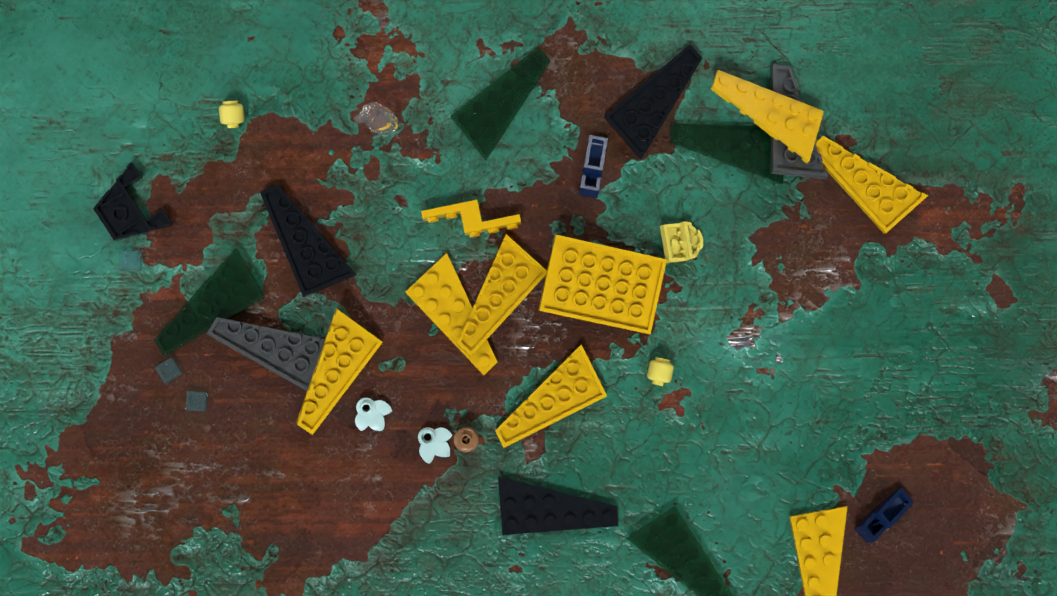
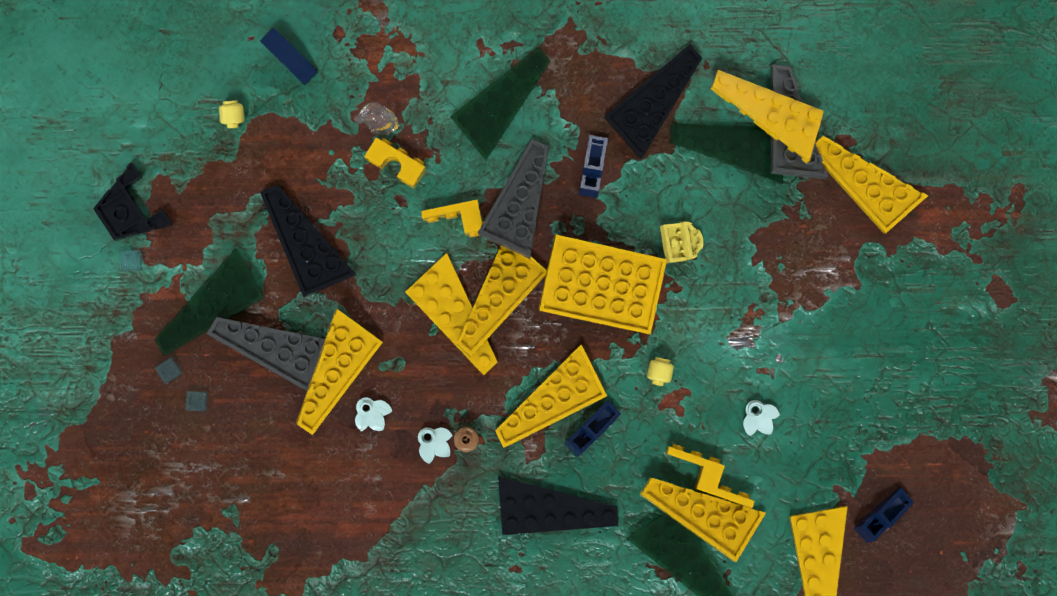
(288, 56): none -> dark blue slope
(382, 152): none -> yellow arch
(516, 209): none -> dark grey wing
(592, 428): none -> dark blue slope
(709, 475): none -> yellow bracket
(714, 520): none -> yellow wing
(761, 420): none -> light aqua plate

